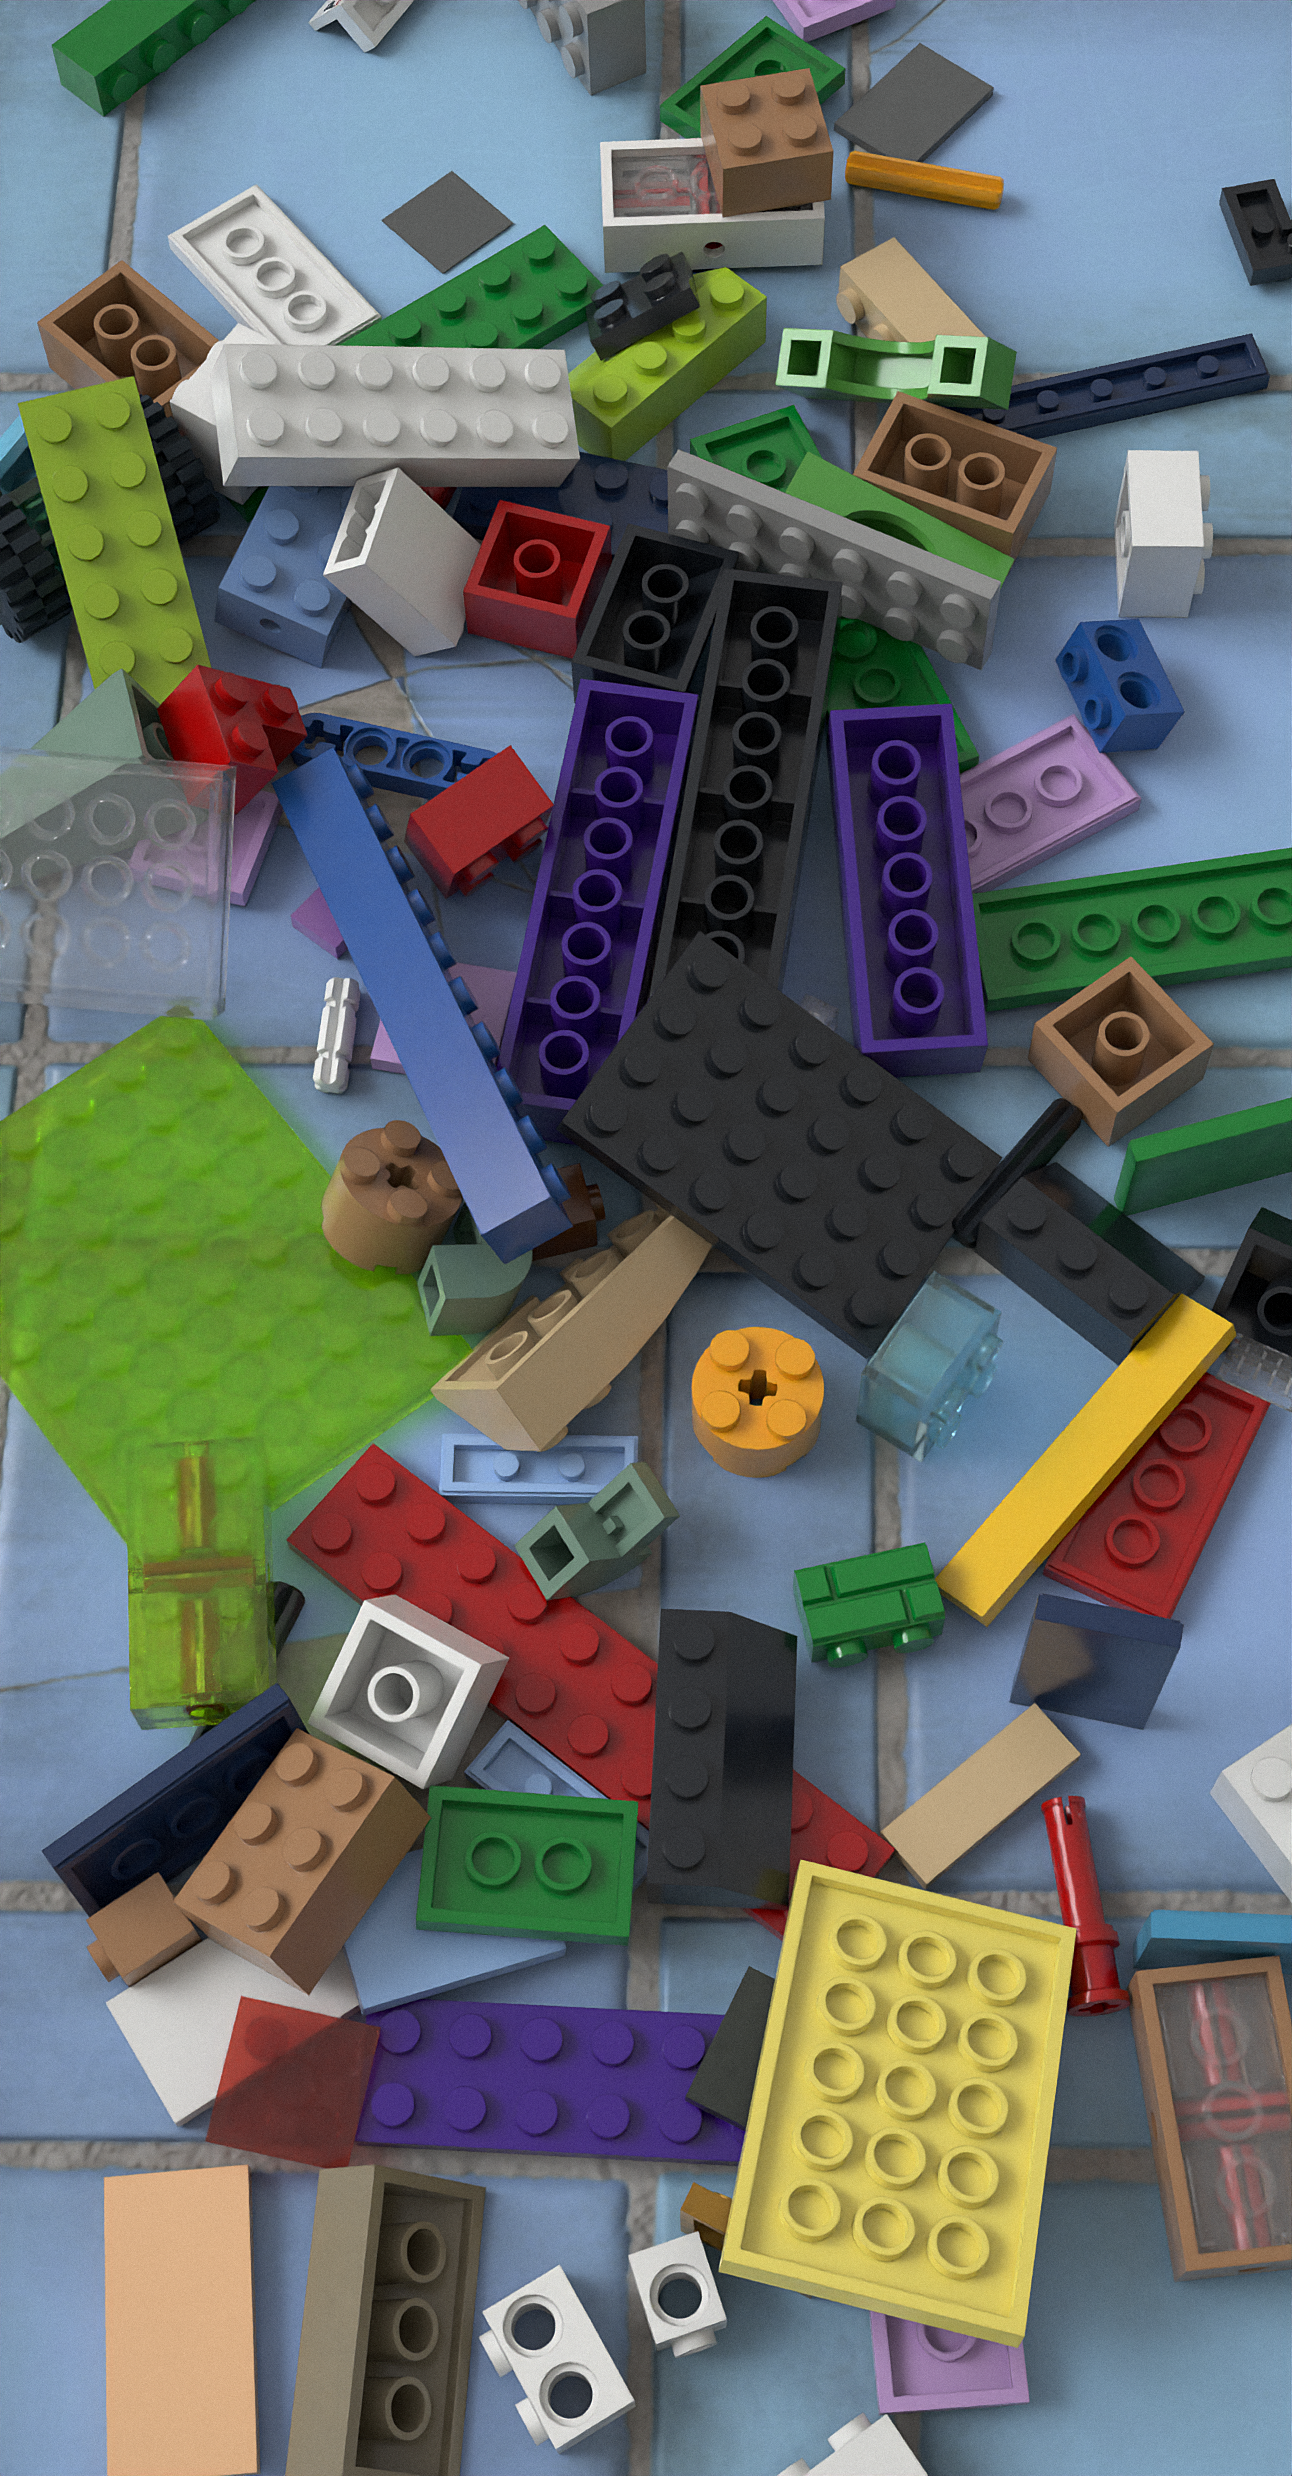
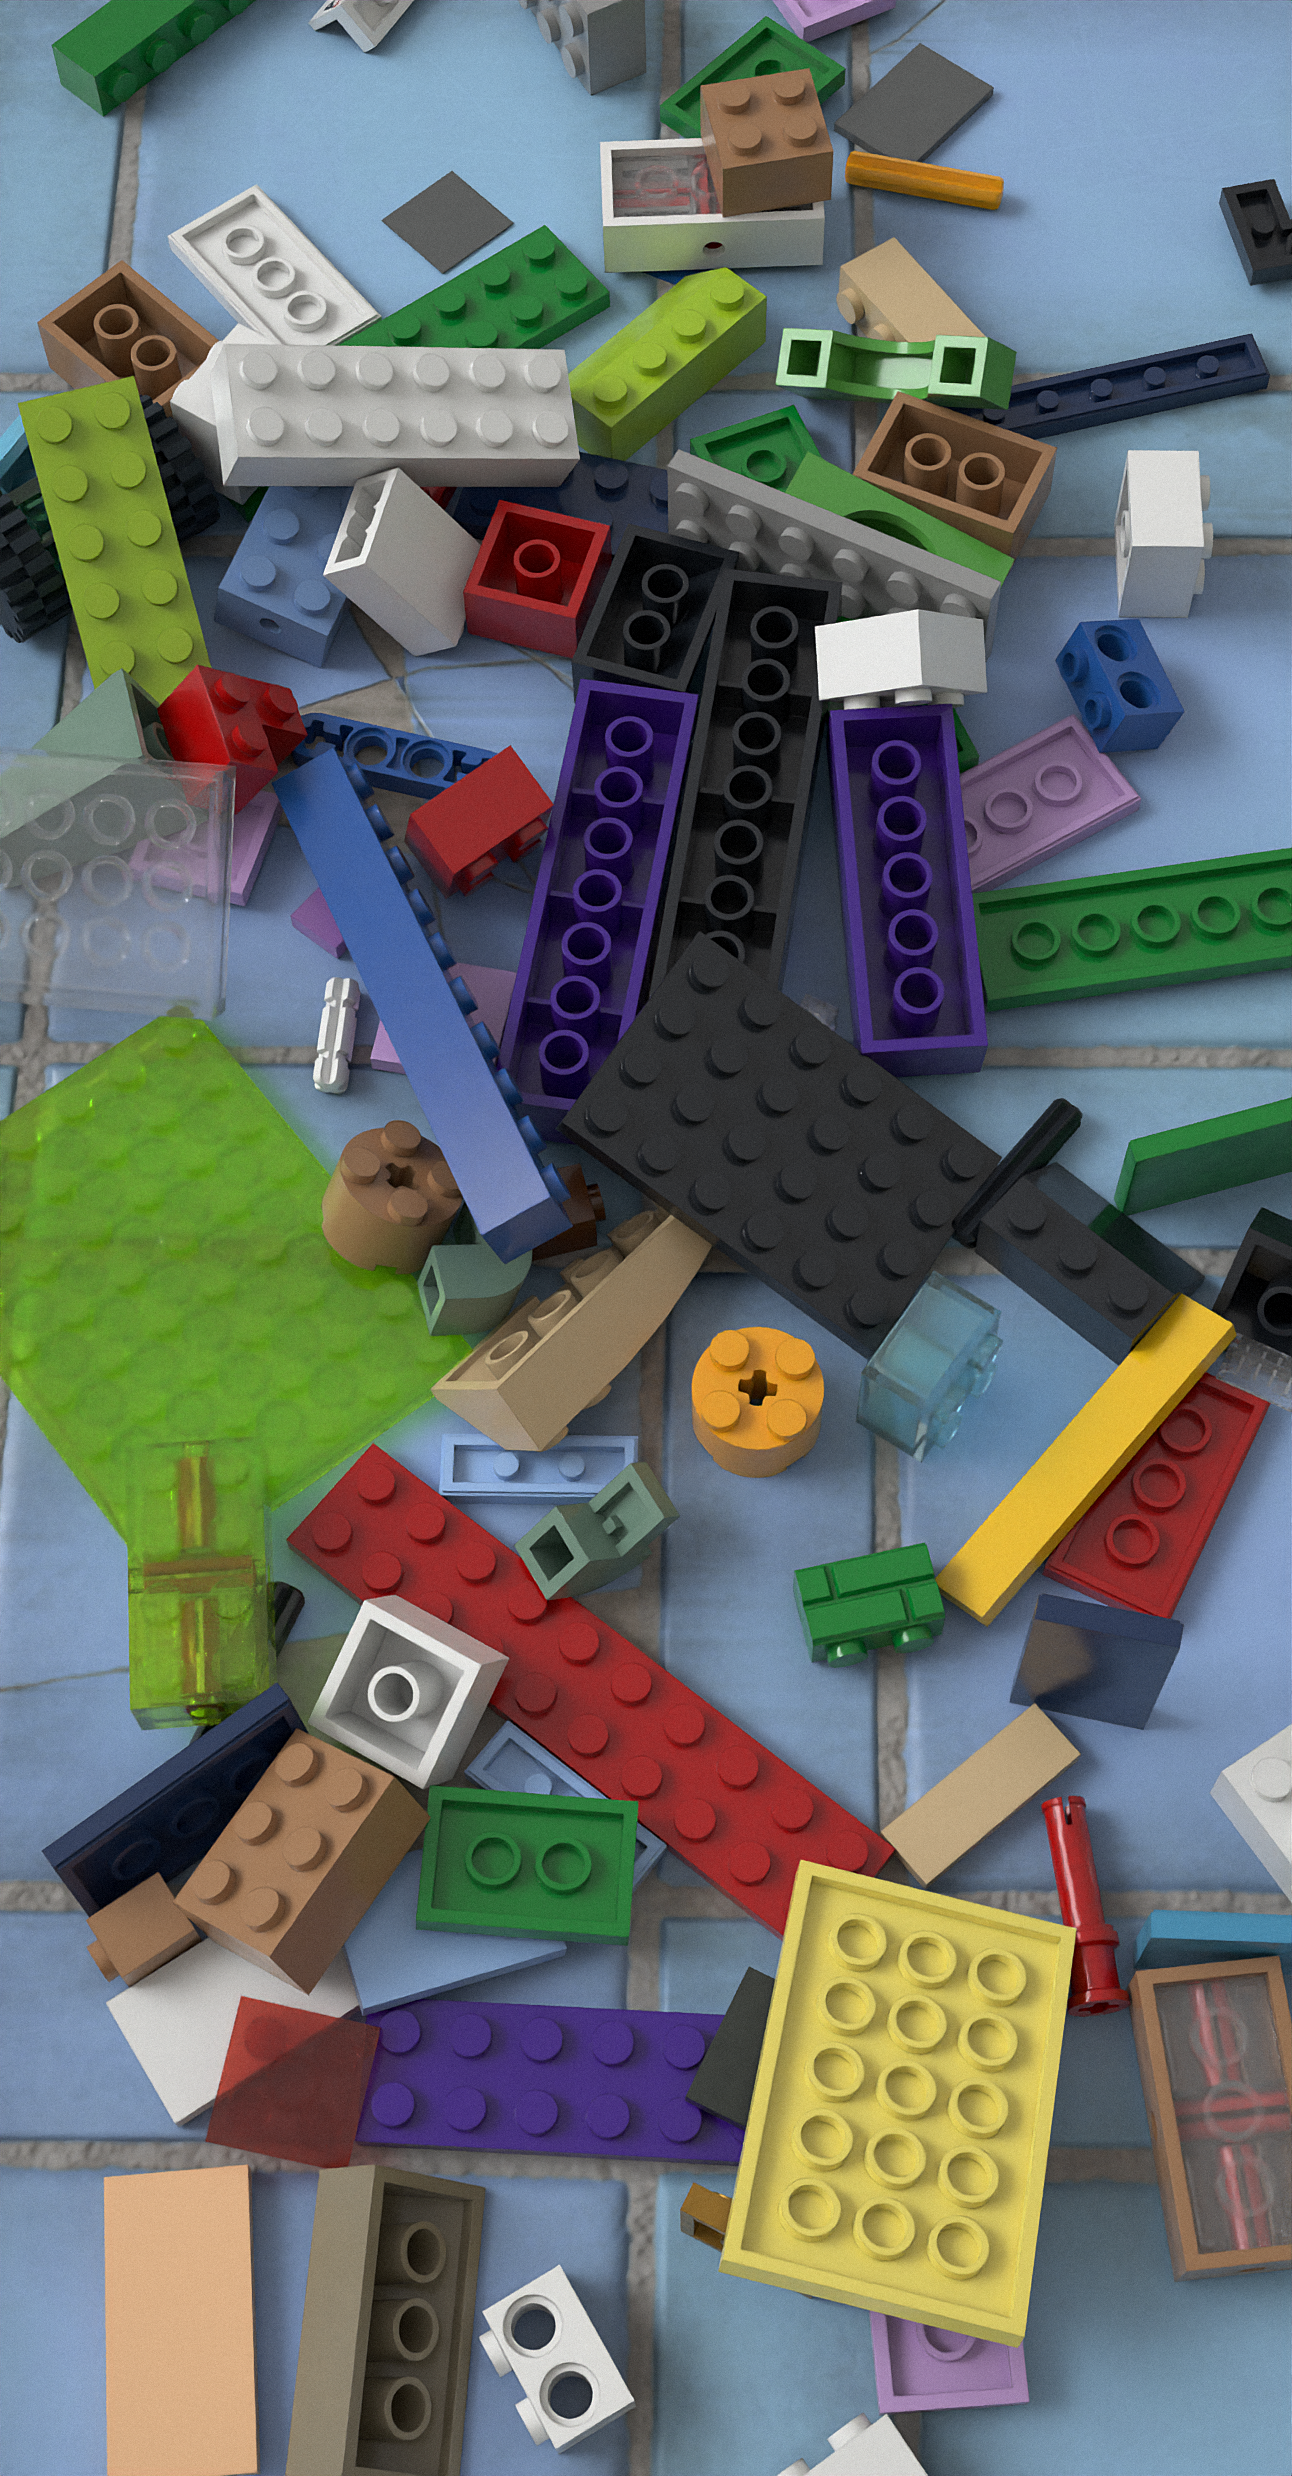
(641, 305): black plate -> none
(670, 2261): white brick -> none
(722, 1762): black slope -> none
(901, 660): none -> white brick
(1120, 1050): medium nougat brick -> none

